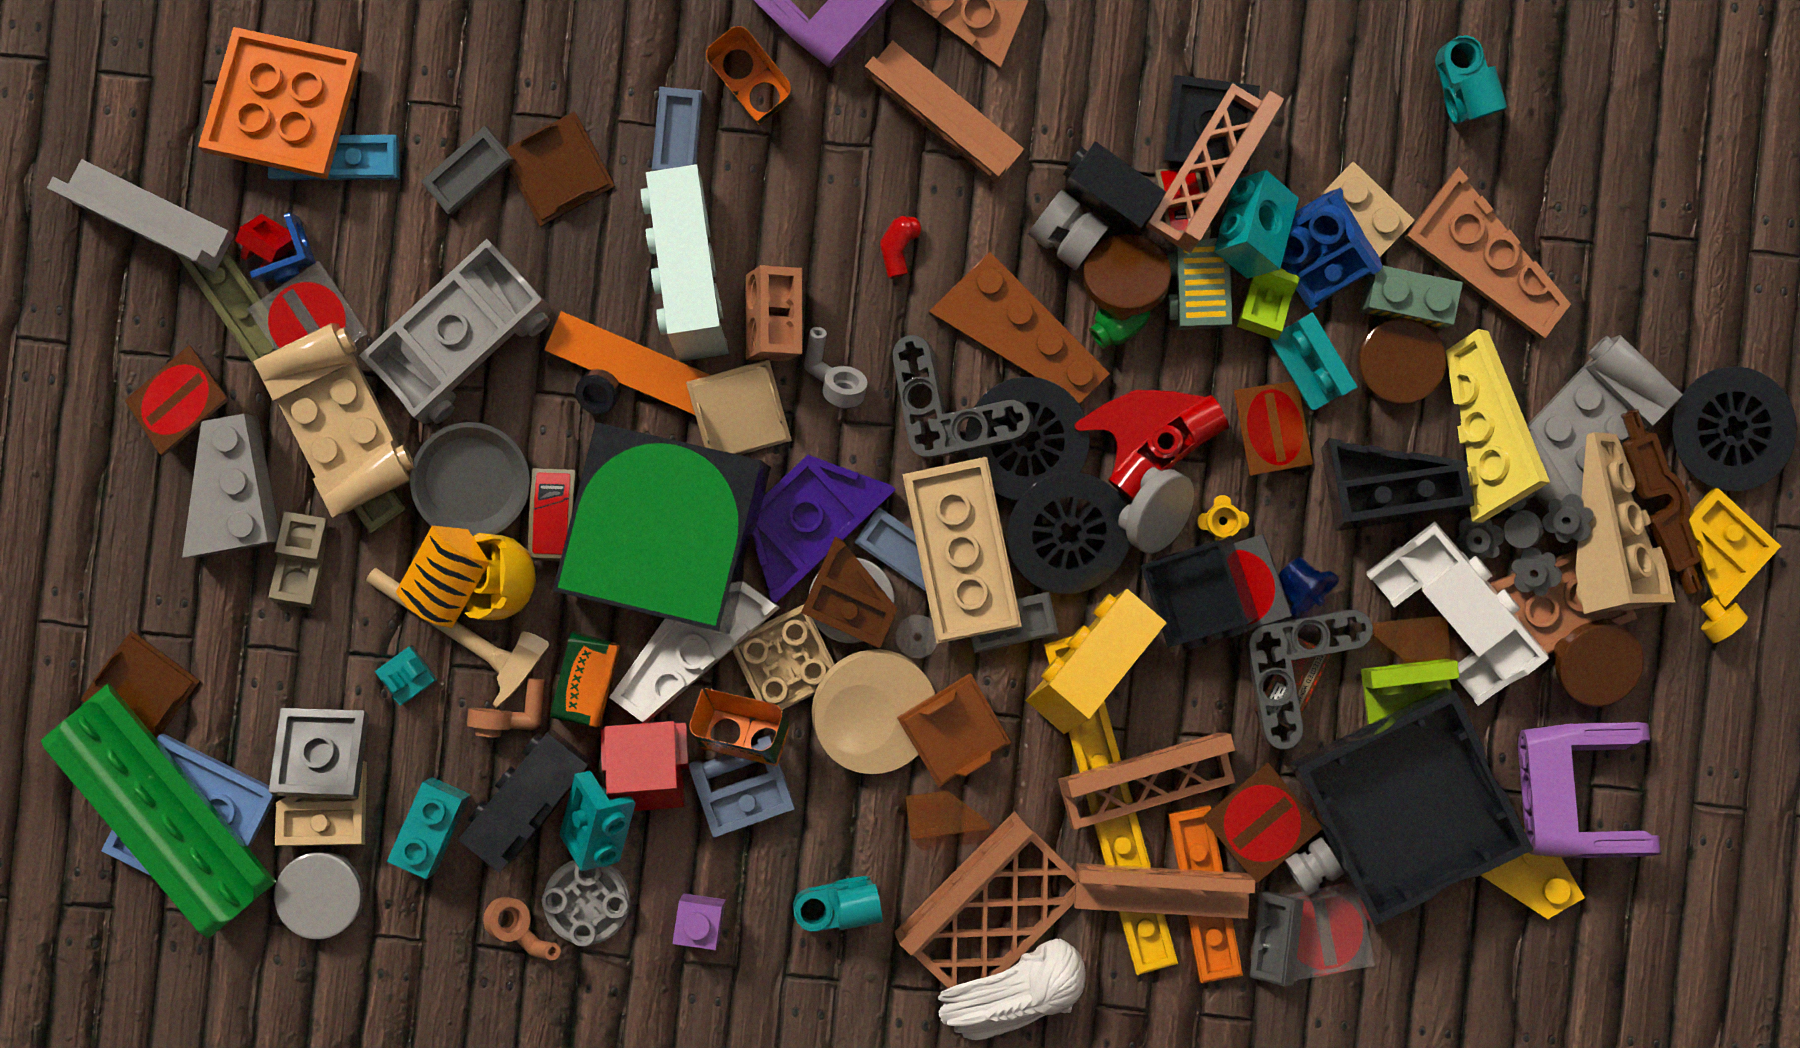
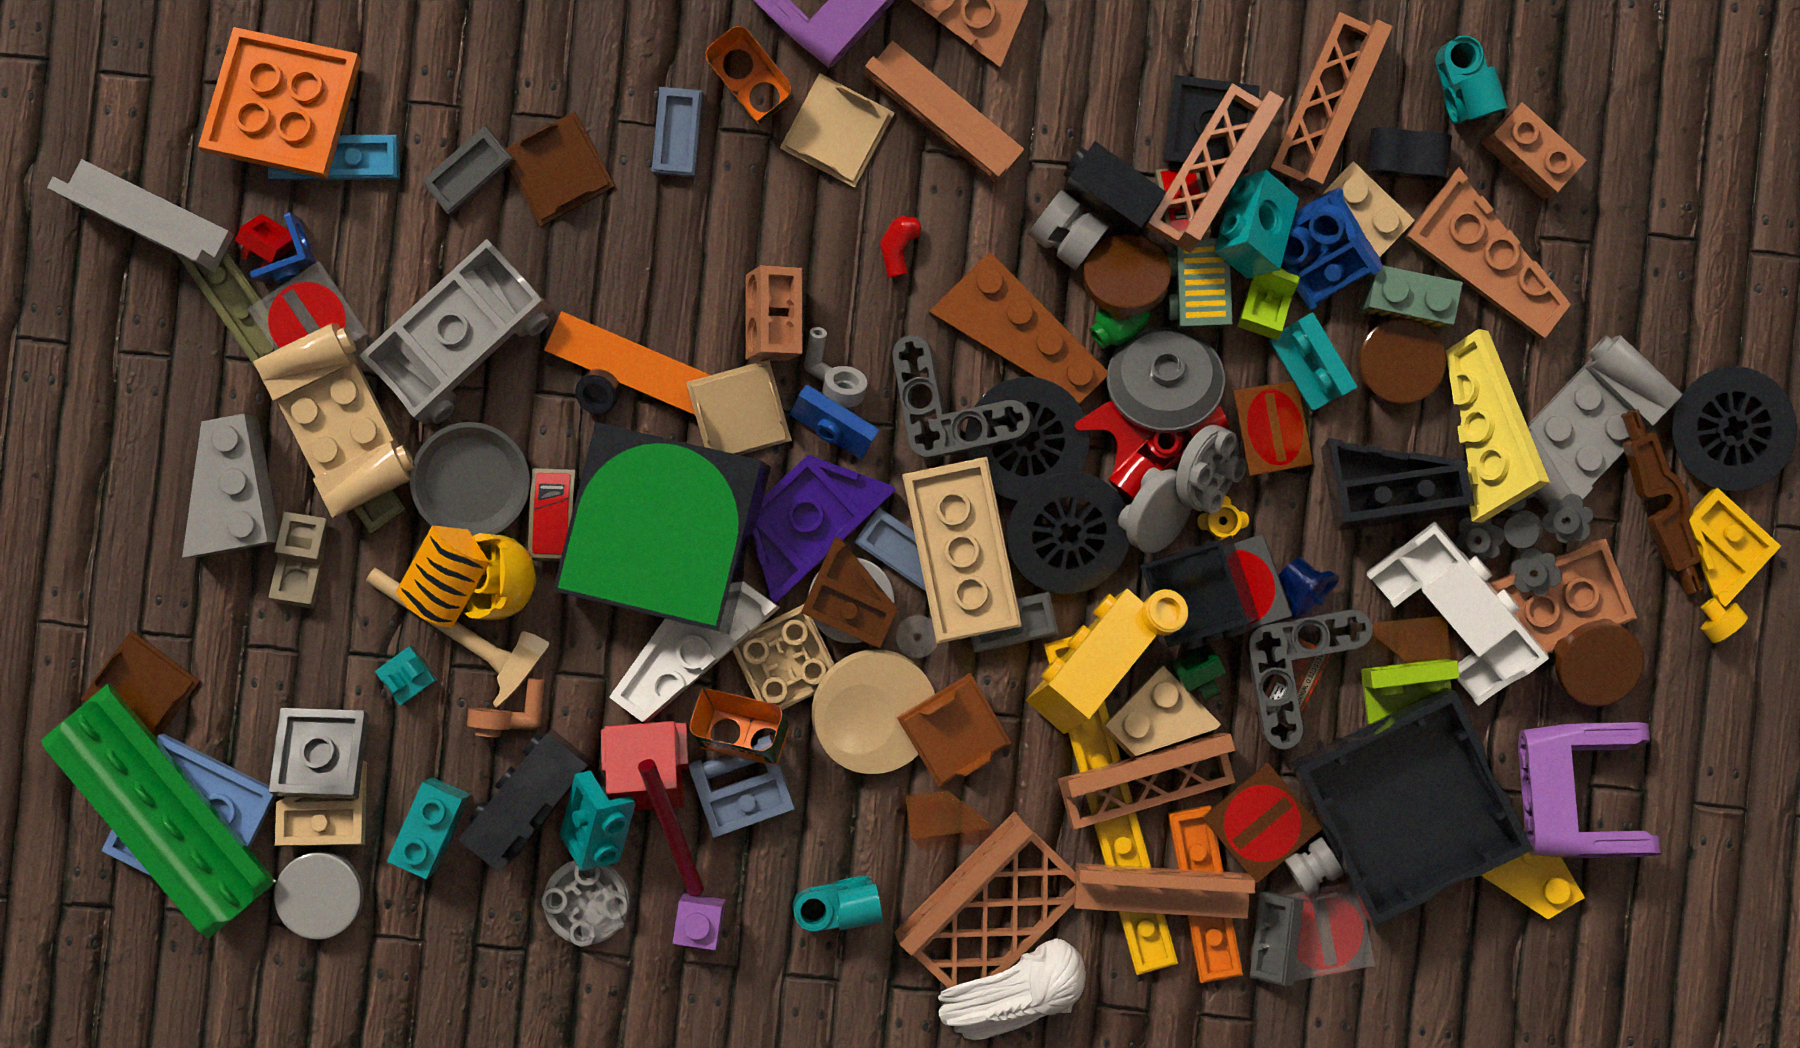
(176, 400): piece -> none
(517, 928): nougat plate -> none
(585, 680): piece -> none
(602, 914): none -> clear tile
(670, 827): none -> dark red bar
(684, 263): light aqua wedge -> none
(833, 422): none -> blue plate
(837, 130): none -> tan piece
(1158, 716): none -> tan wing
(1164, 612): none -> yellow tile
(1165, 380): none -> dark grey piece
(1199, 670): none -> dark green tile
(1209, 469): none -> light grey tile
(1345, 106): none -> nougat fence
(1409, 154): none -> black axle
(1533, 151): none -> nougat brick
(1616, 562): tan wedge -> none

